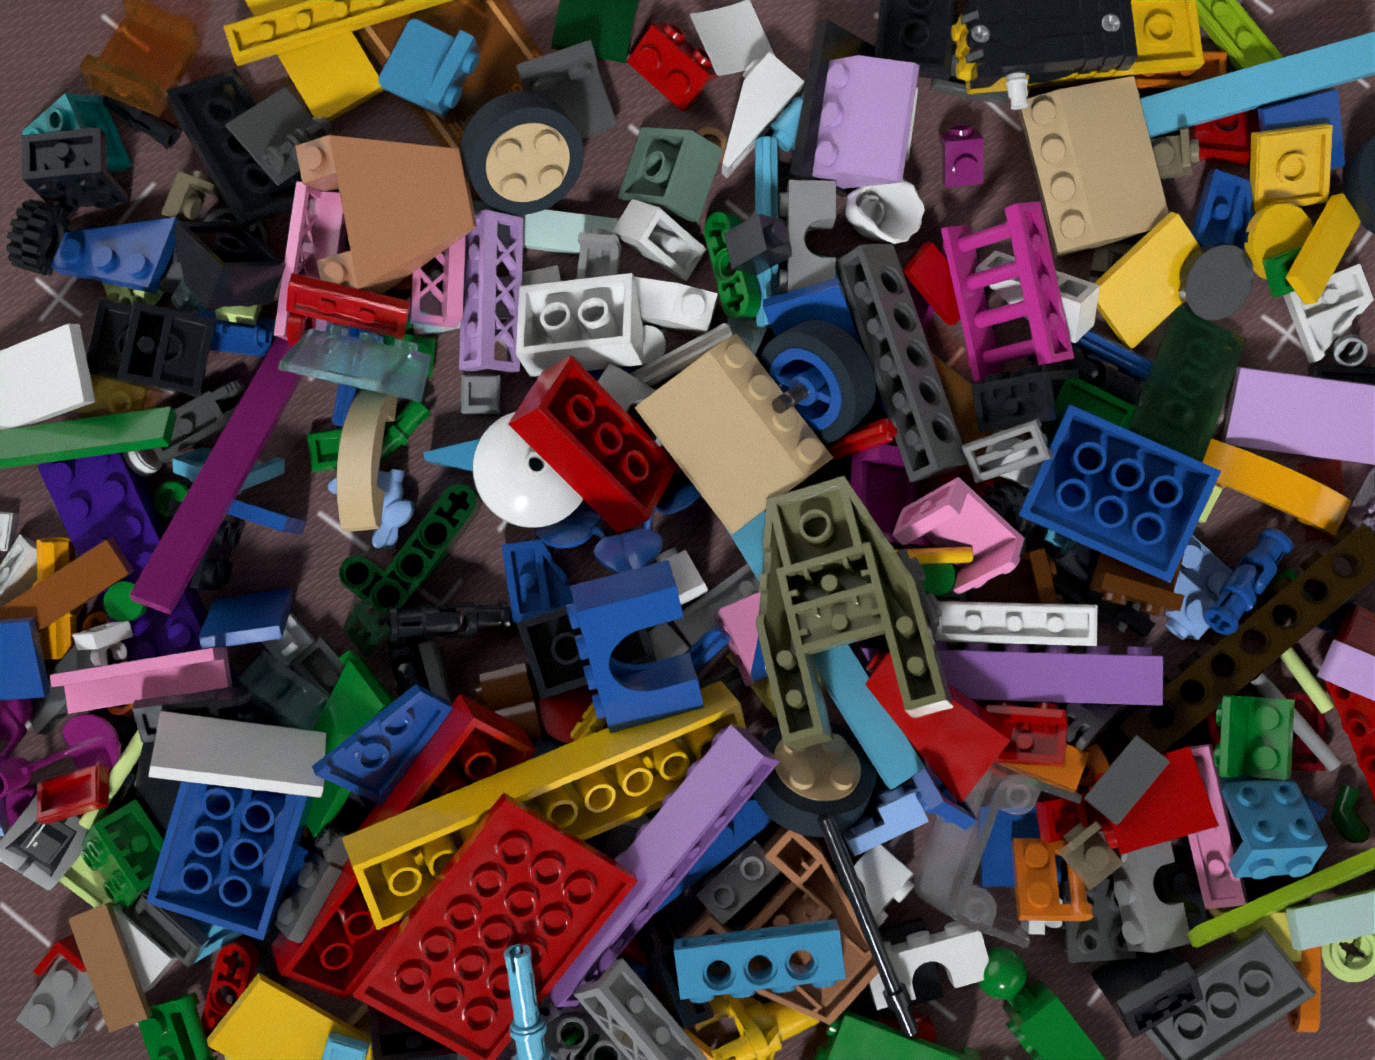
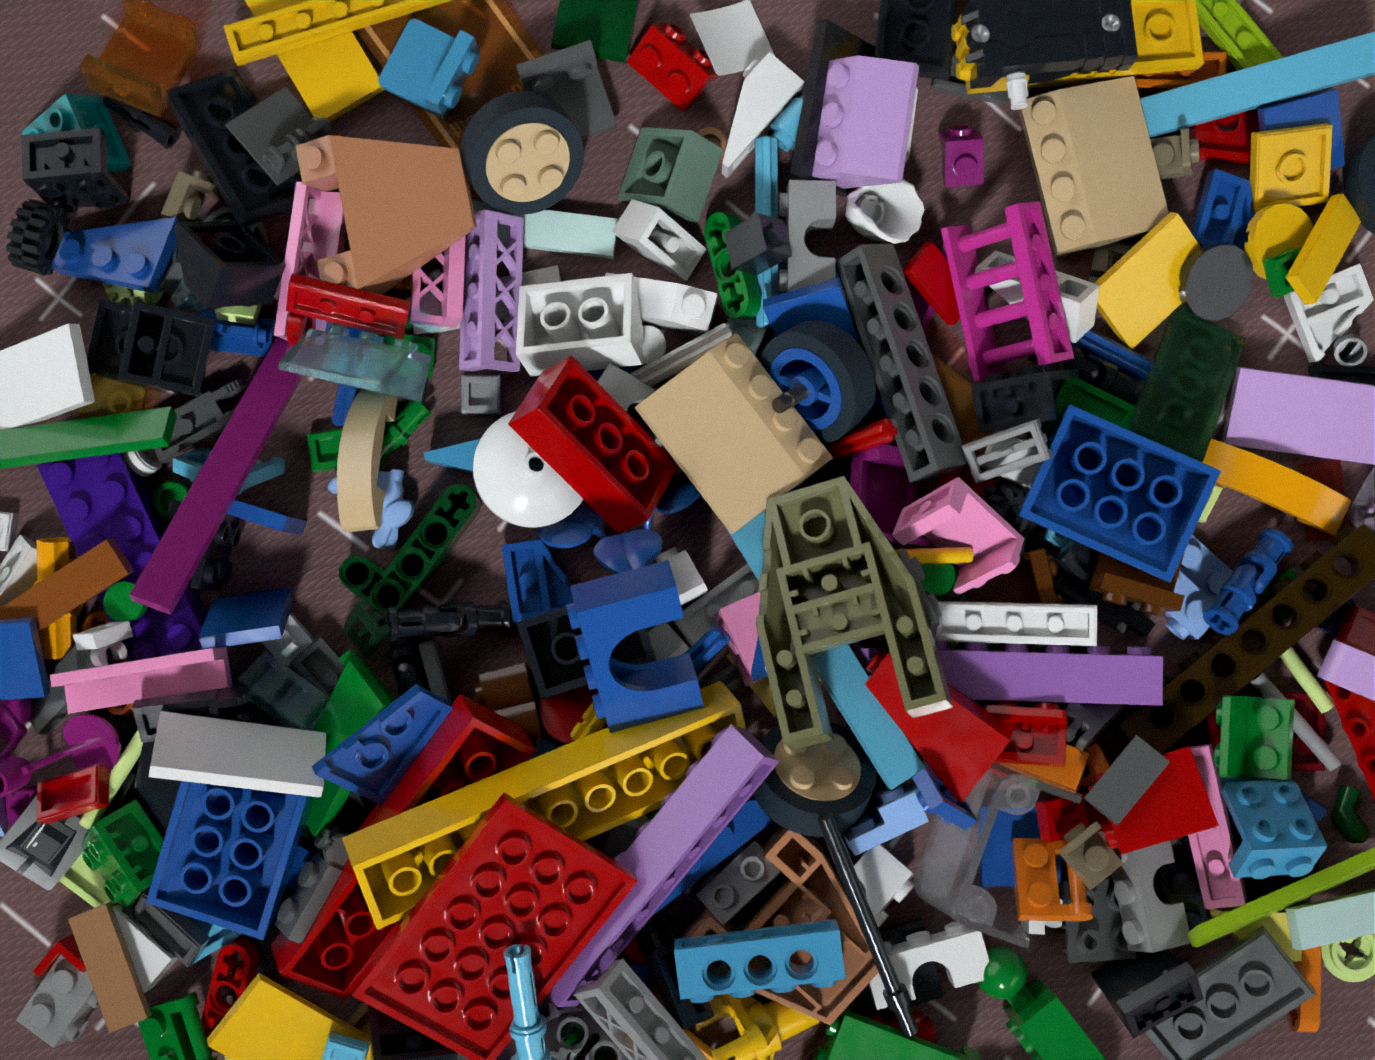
(598, 254): light grey bracket -> none

